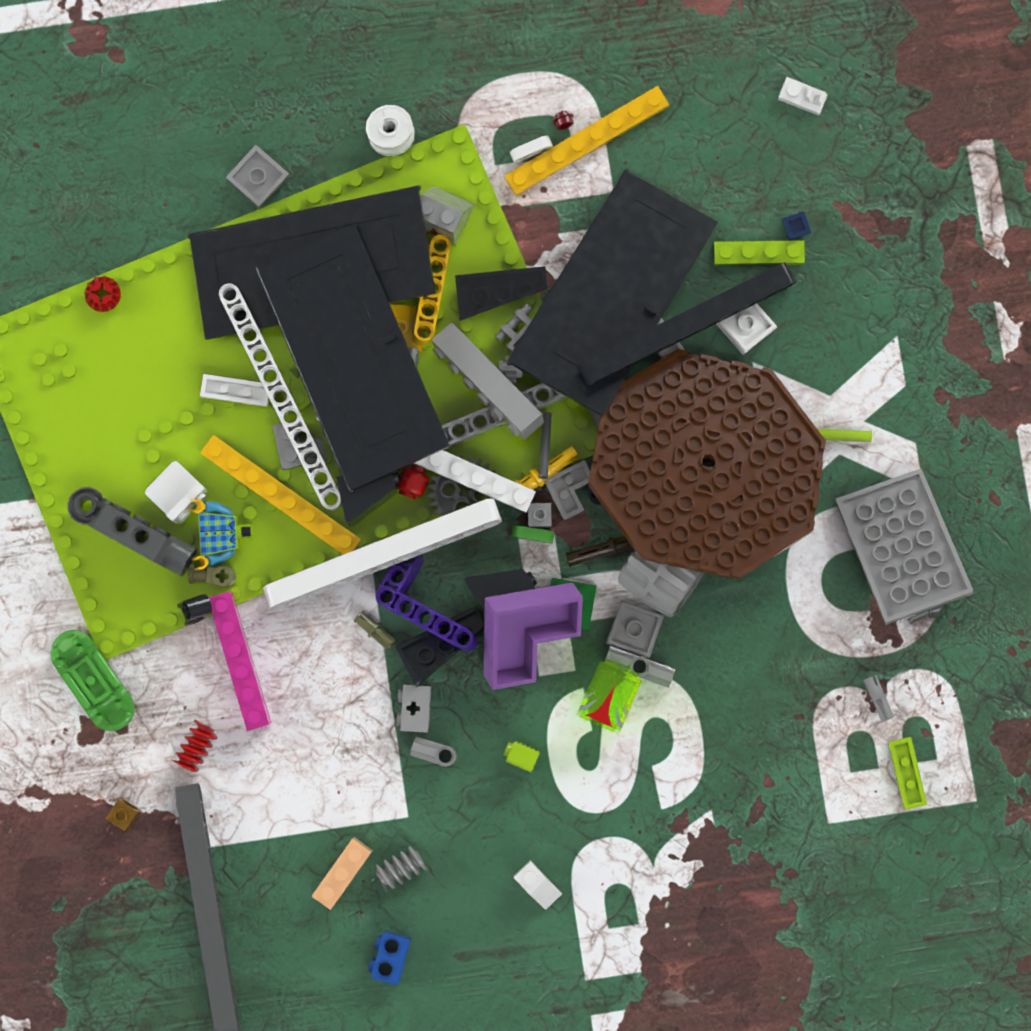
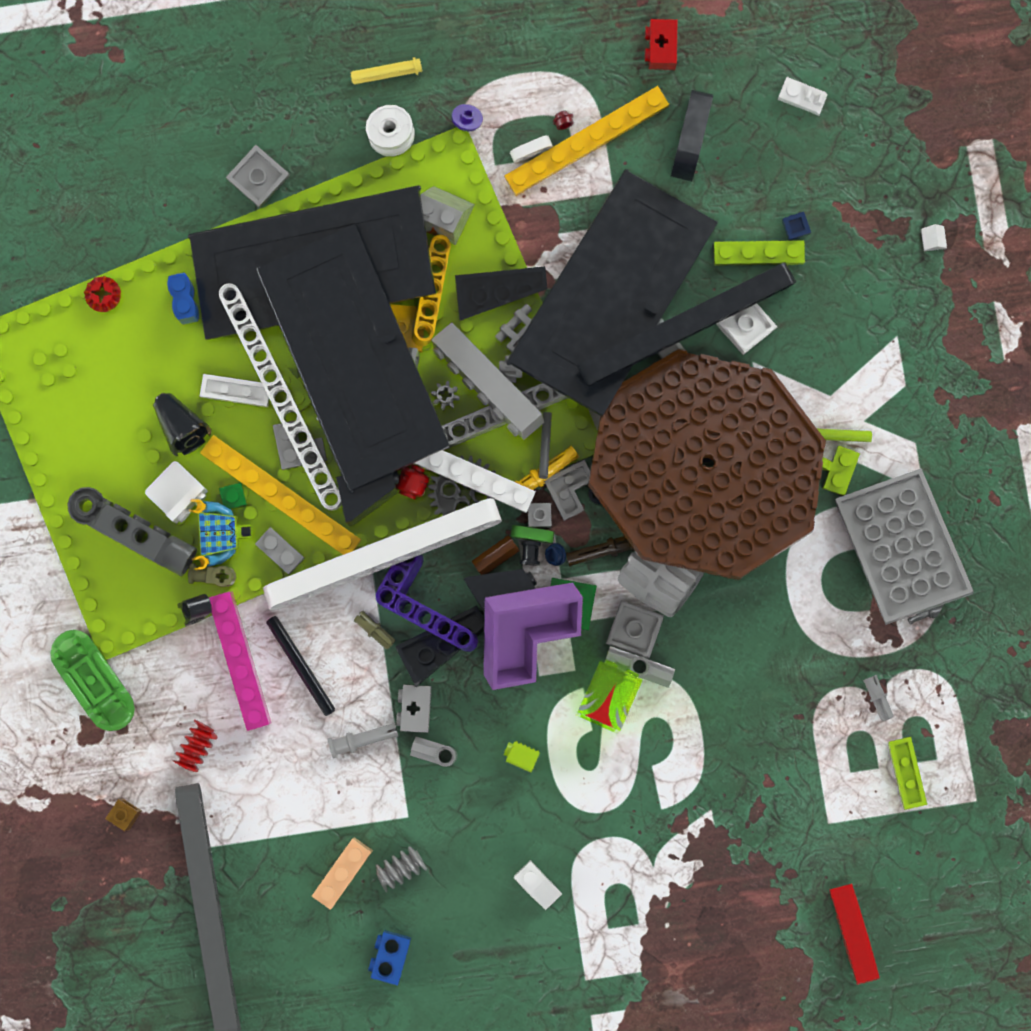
(180, 425): none -> black cone
(183, 292): none -> blue brick
(233, 496): none -> green plate
(279, 551): none -> light grey plate
(300, 665): none -> black axle
(352, 742): none -> light grey pin
(386, 71): none -> light yellow axle
(441, 390): none -> light grey gear
(467, 117): none -> piece
(495, 555): none -> reddish brown axle
(530, 553): none -> black bush
(555, 554): none -> dark blue plate
(666, 32): none -> red brick
(692, 135): none -> black beam
(840, 470): none -> lime plate
(854, 934): none -> red slope
(934, 237): none -> white slope

